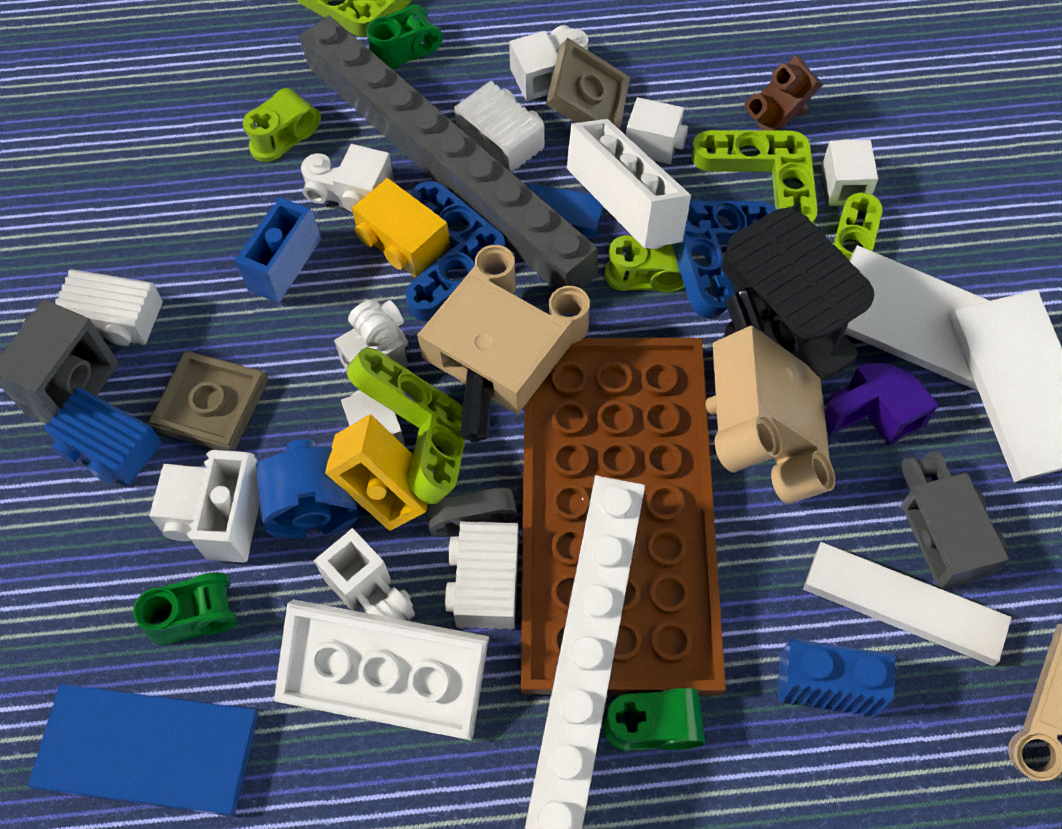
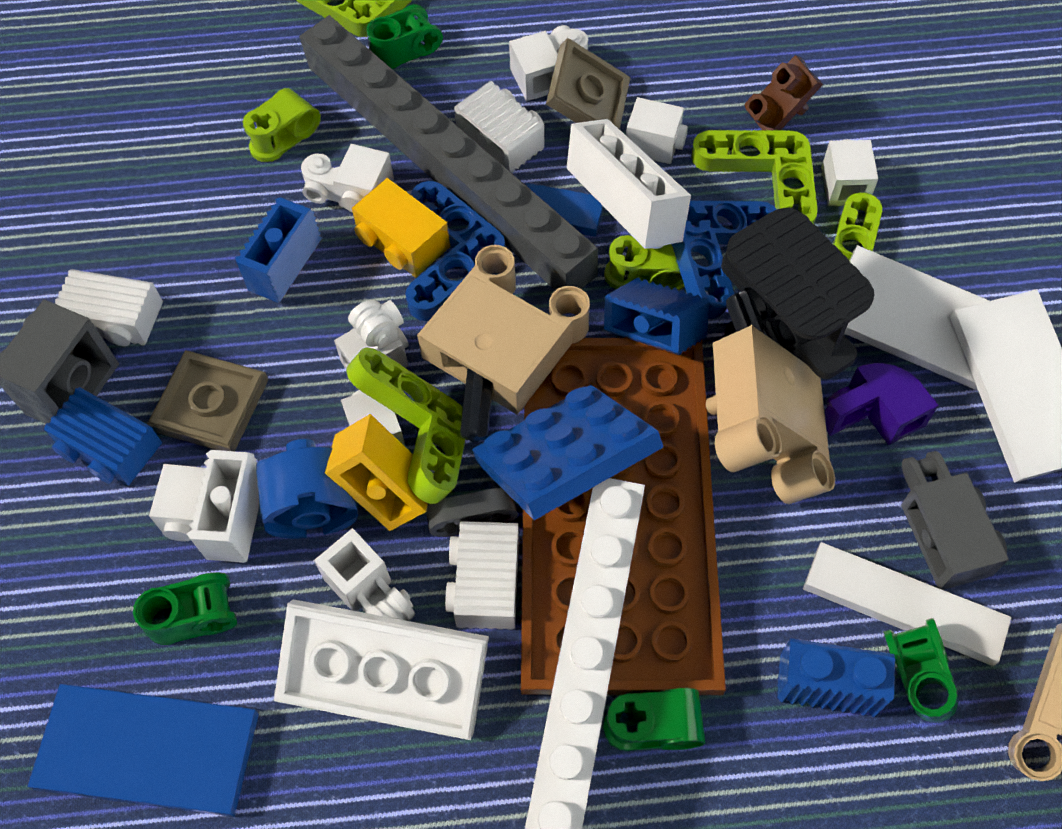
(565, 450): none -> blue plate
(657, 315): none -> blue brick
(920, 662): none -> green piece

